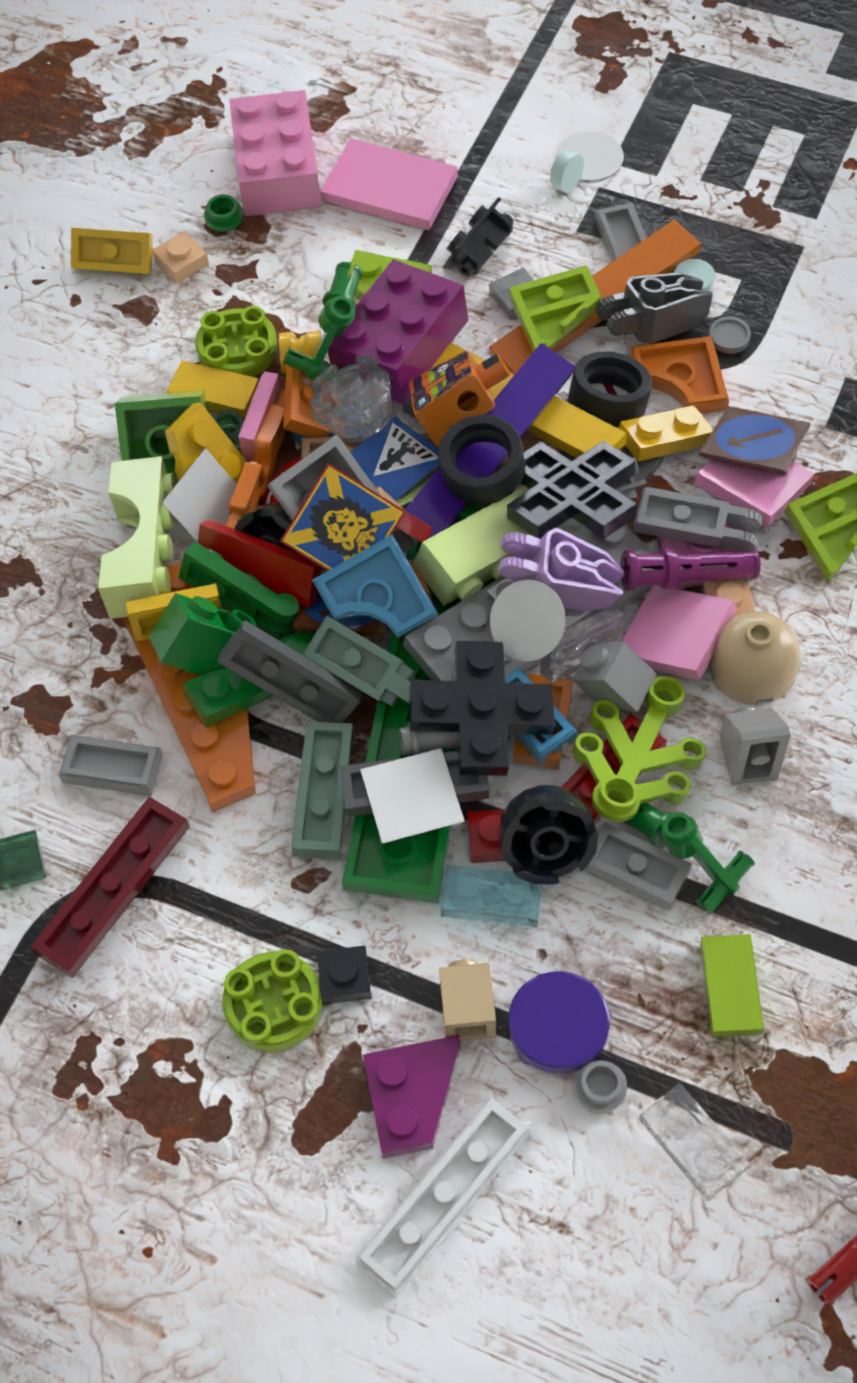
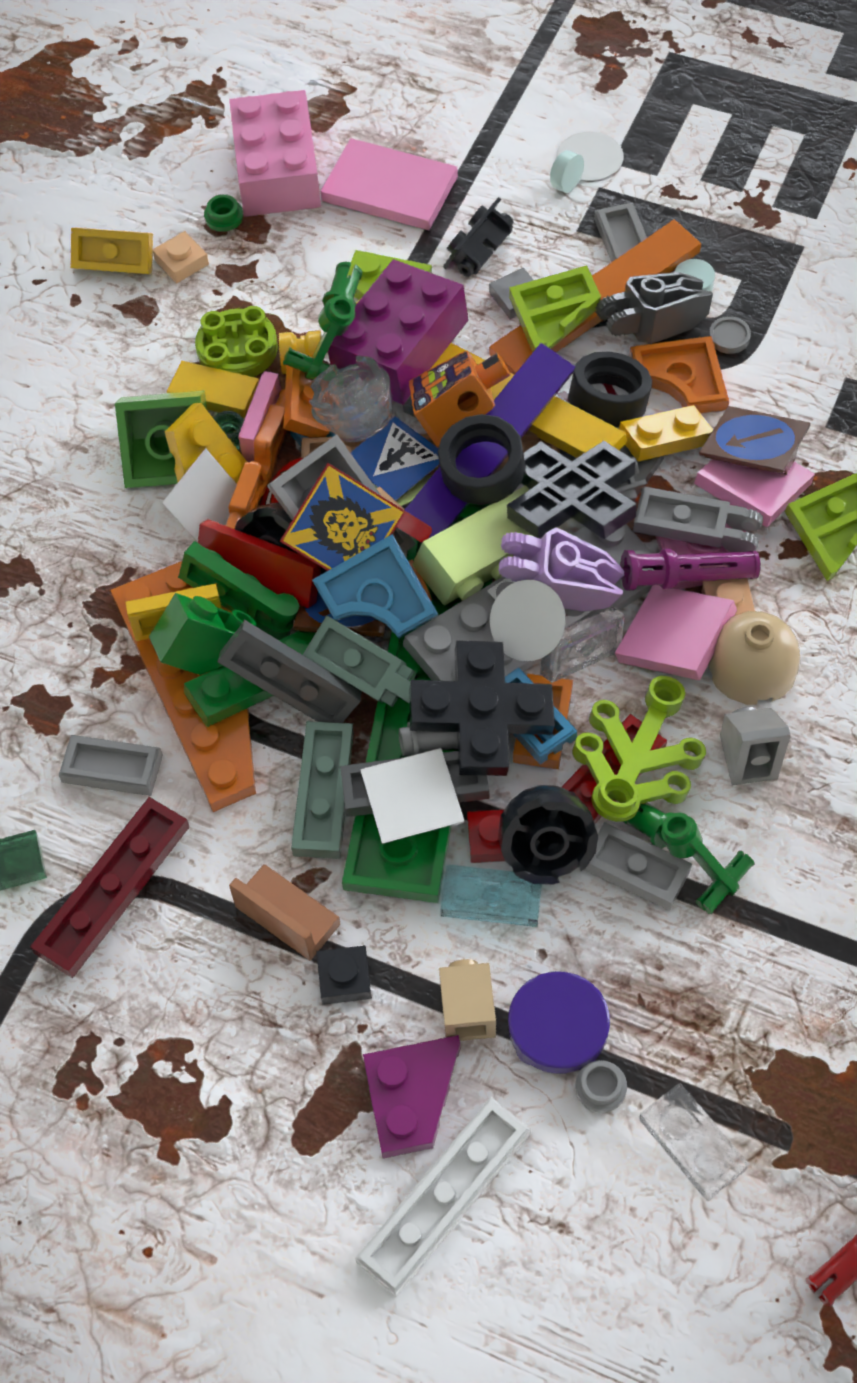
(139, 565): yellowish green arch -> none
(272, 1001): lime tile -> none
(285, 911): none -> nougat panel
(614, 674): light grey brick -> none
(731, 986): lime tile -> none

